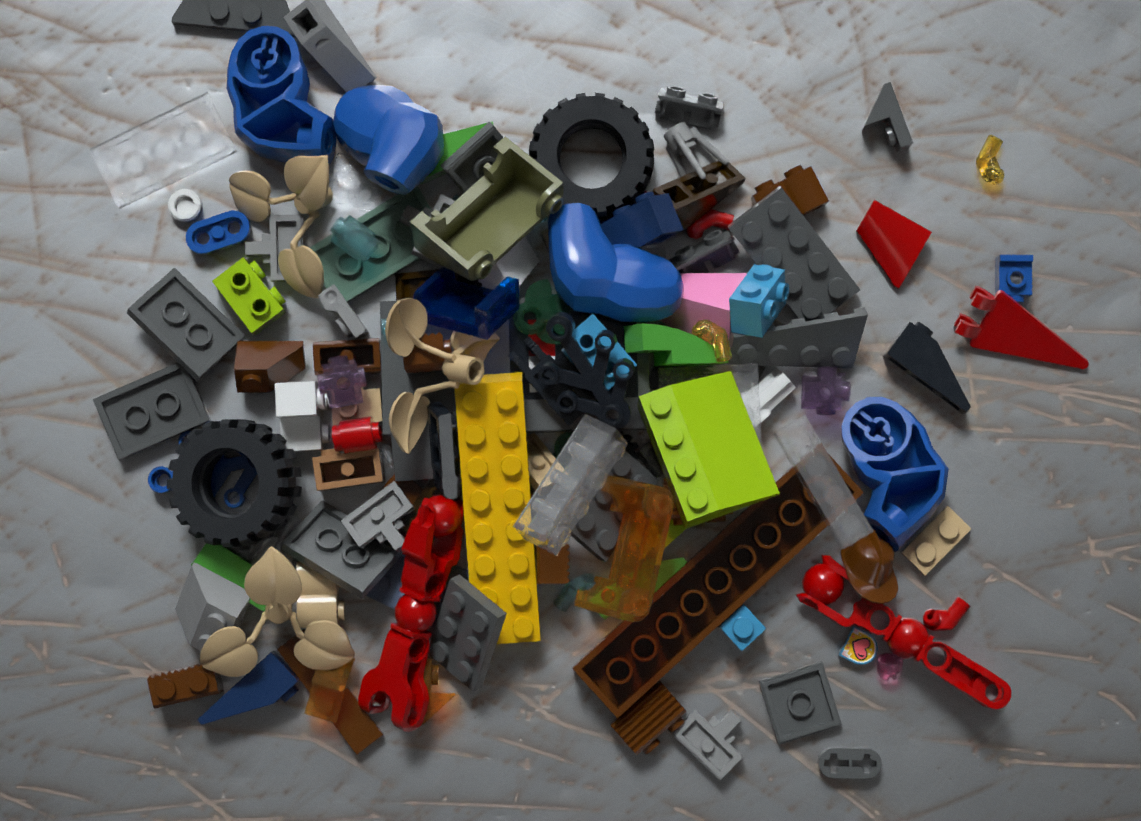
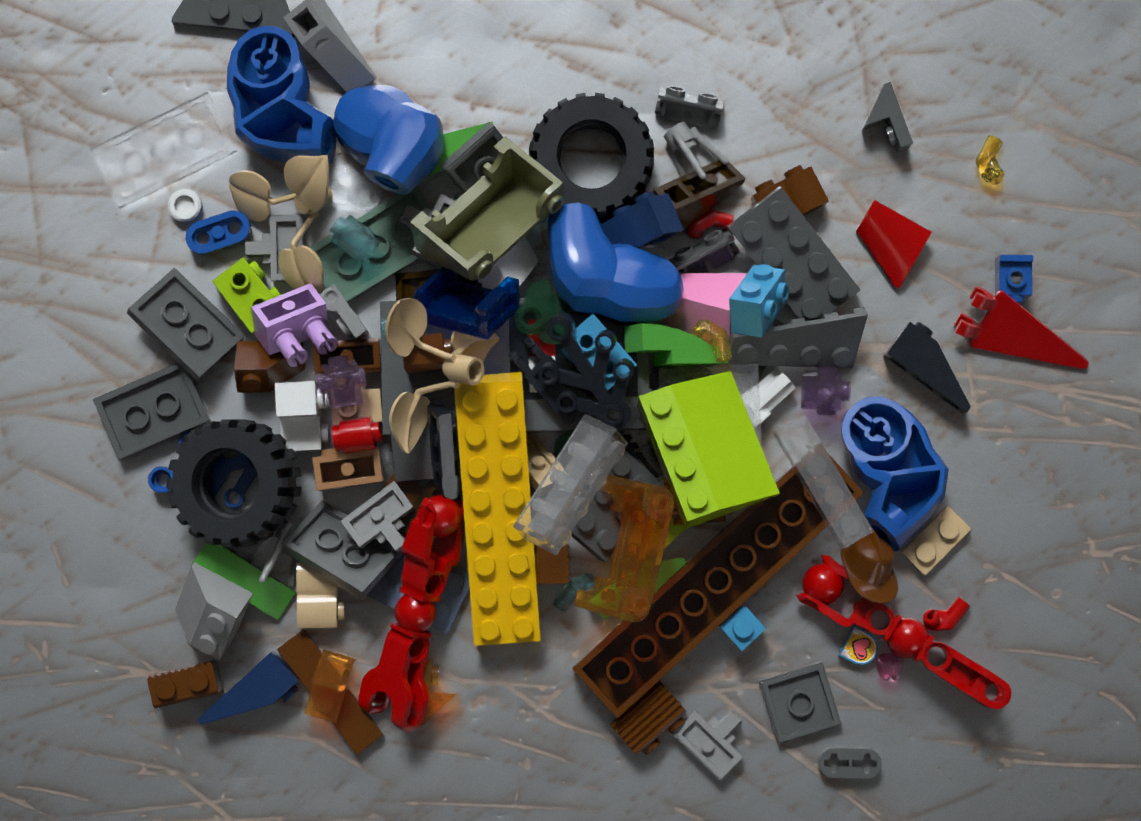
(278, 586): tan plant -> none
(291, 319): none -> lavender brick
(466, 632): dark grey plate -> none

